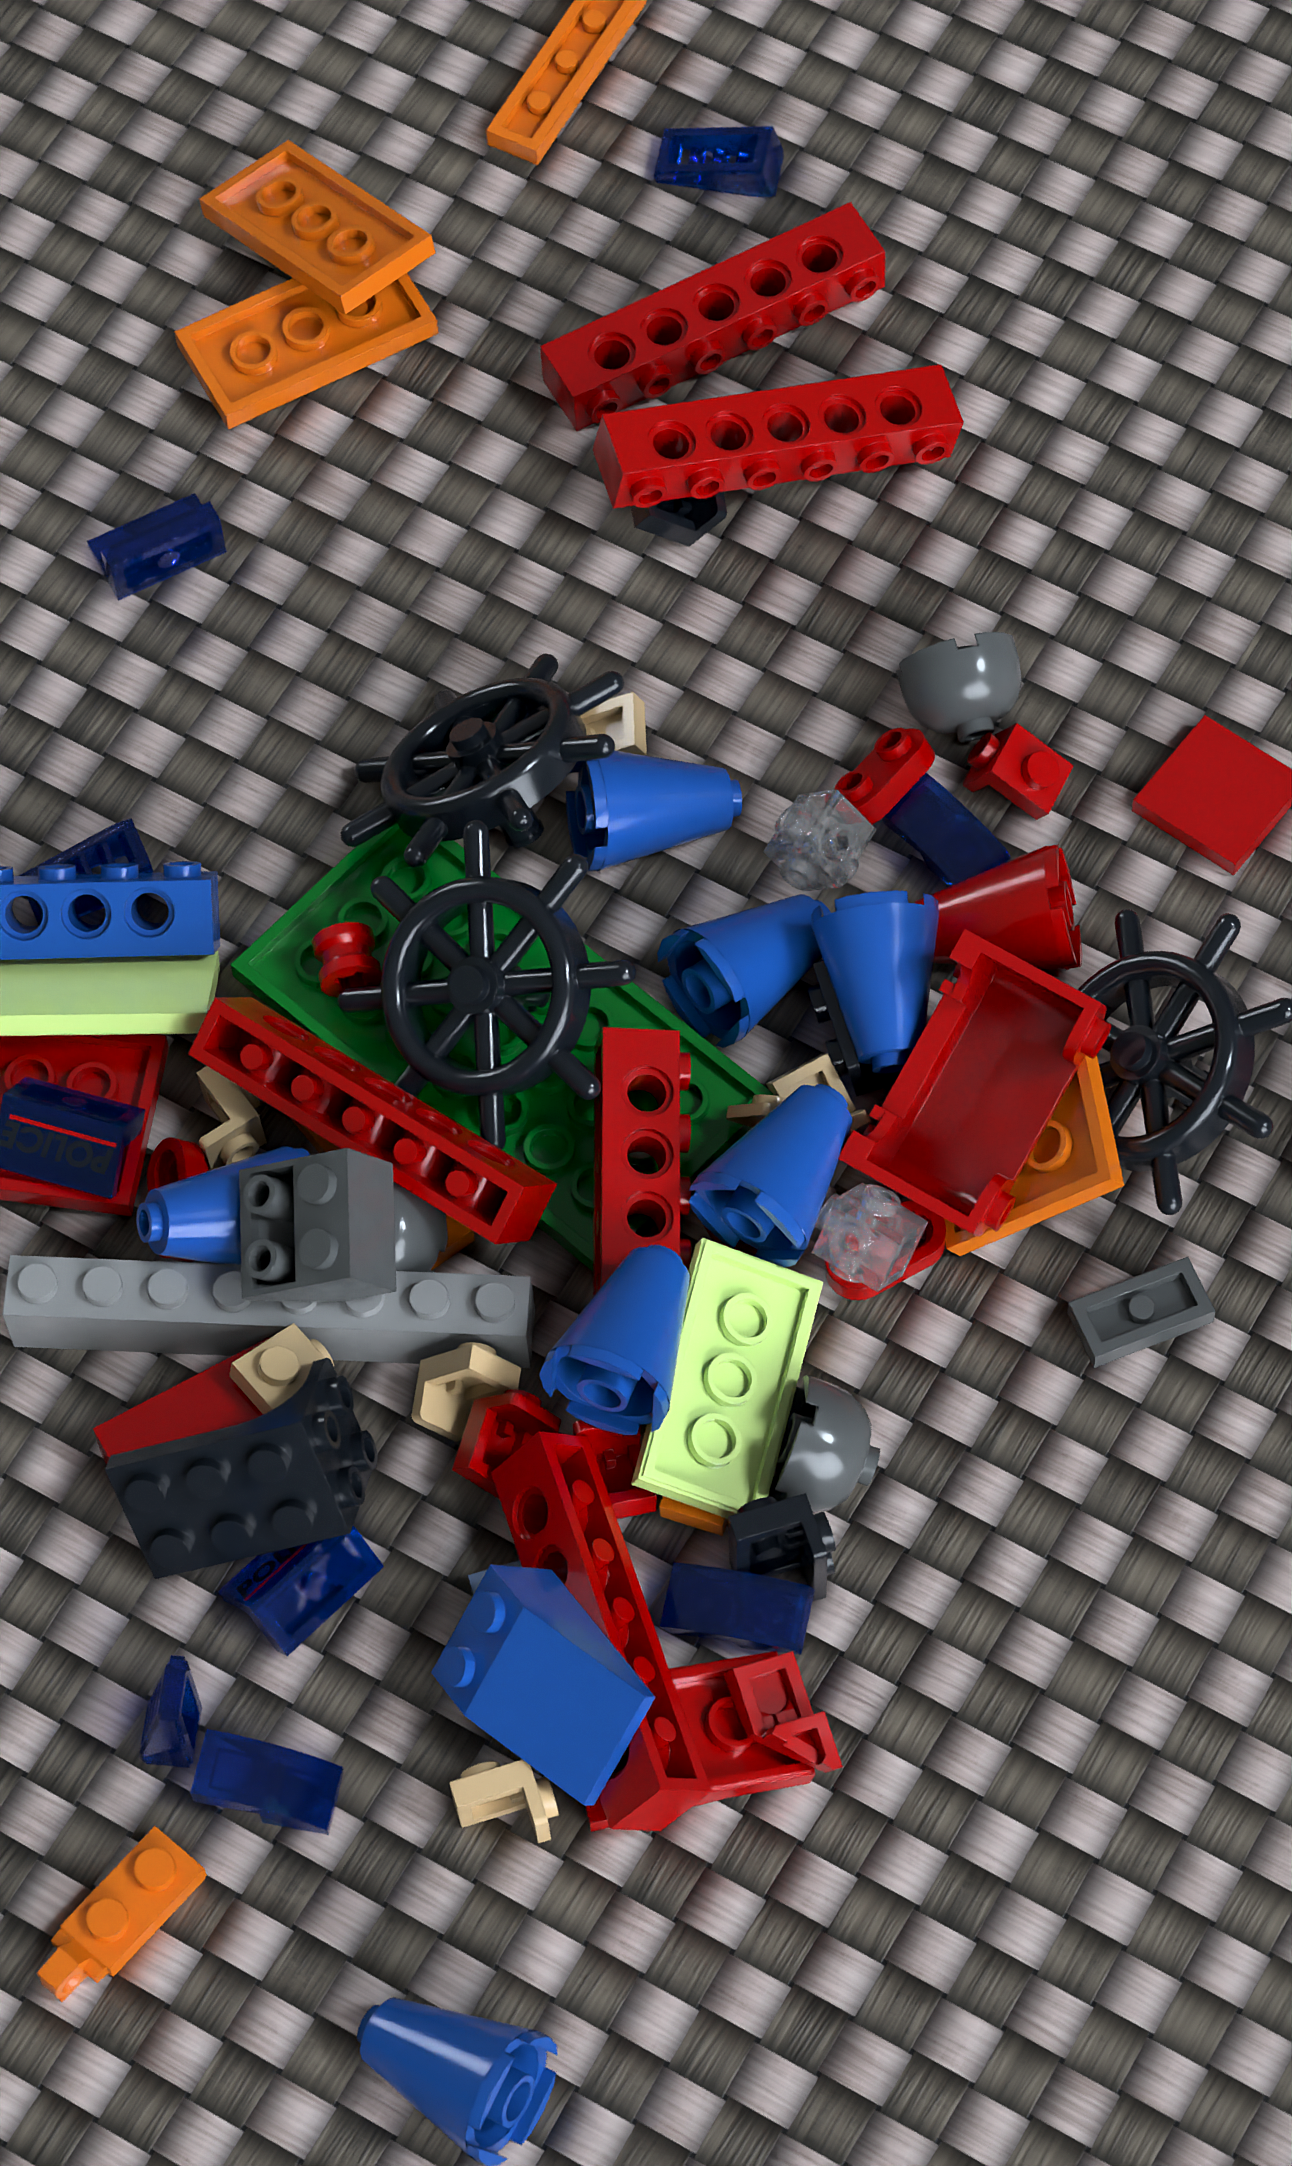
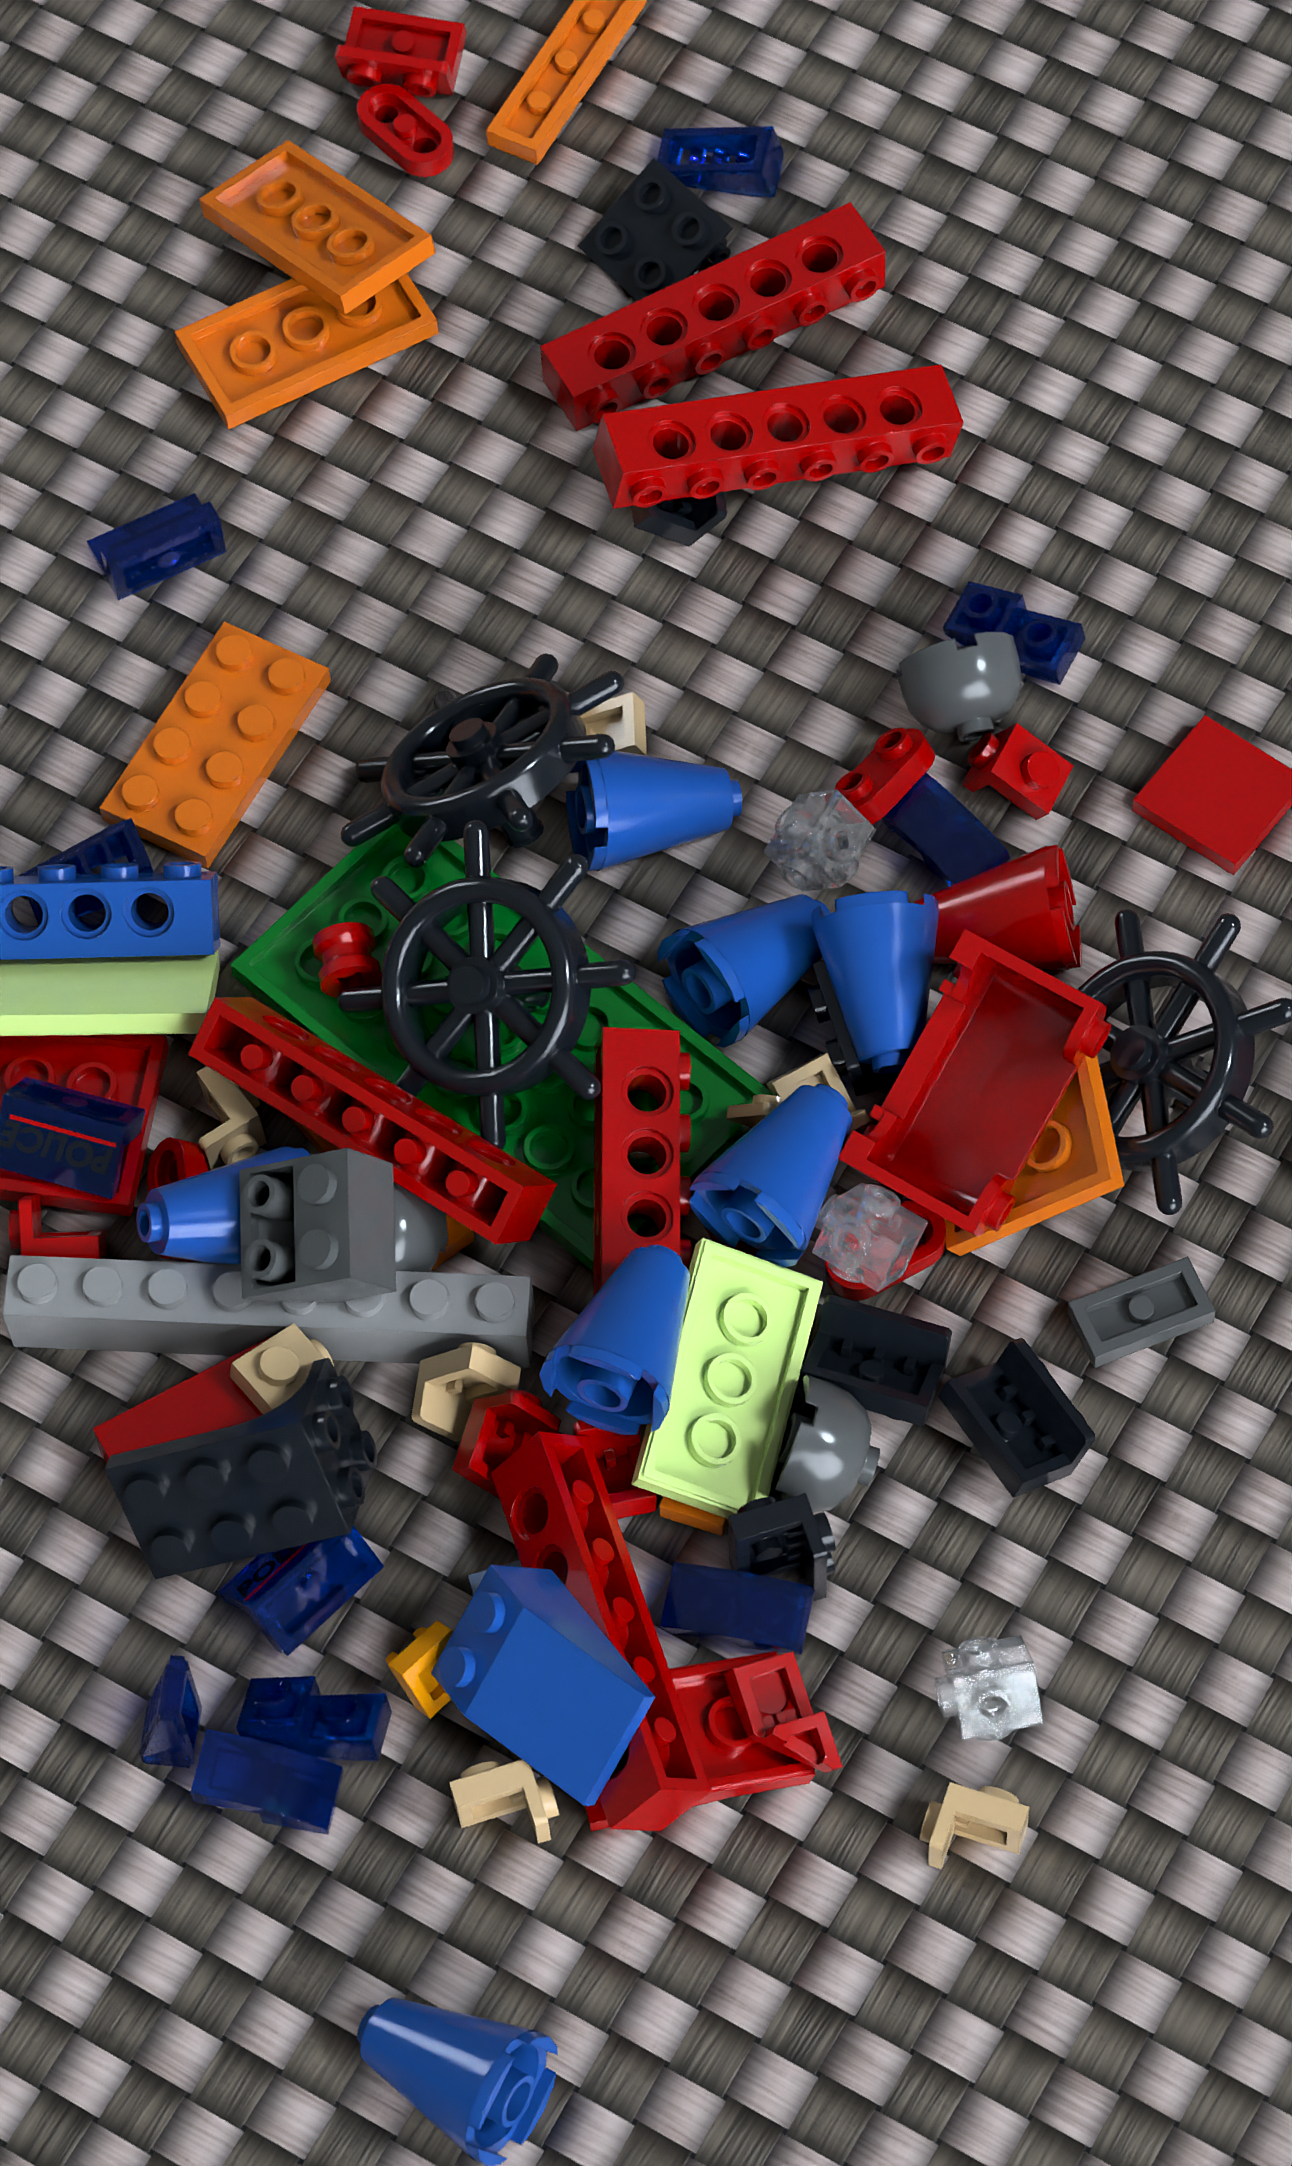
(27, 1235): none -> red bracket
(121, 1913): orange hinge -> none
(216, 744): none -> orange plate
(325, 1726): none -> clear blue slope
(401, 51): none -> red bracket
(411, 132): none -> red plate
(415, 1666): none -> light orange tile
(656, 234): none -> black hinge
(879, 1358): none -> black bracket
(981, 1815): none -> tan bracket
(989, 1688): none -> clear brick
(1019, 1419): none -> black bracket
(1042, 641): none -> clear blue slope

